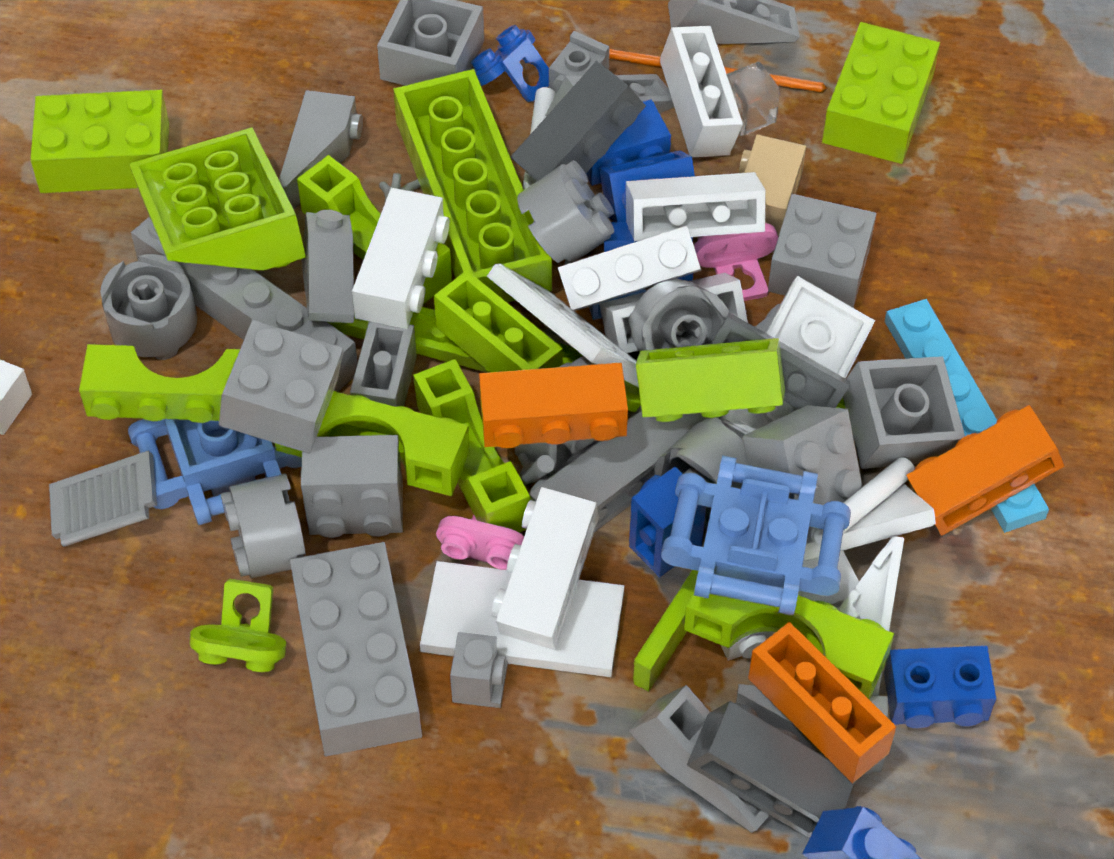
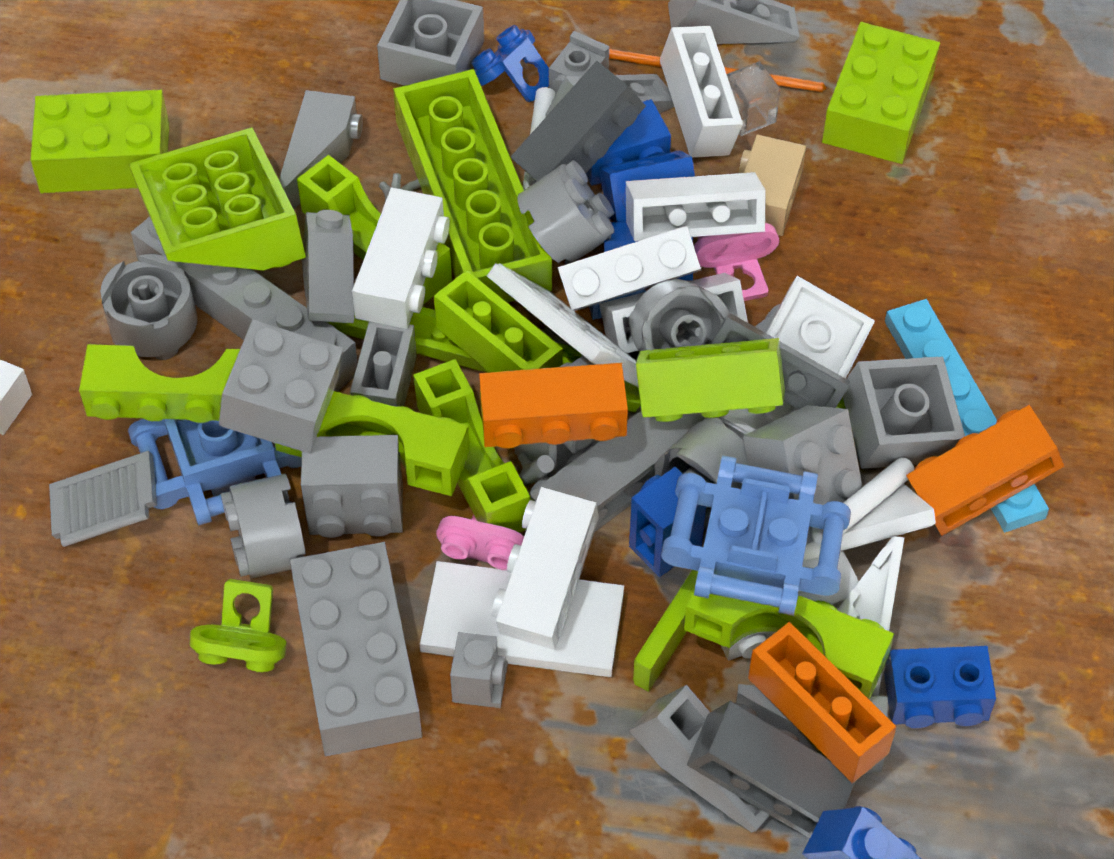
(823, 246): light grey brick -> none

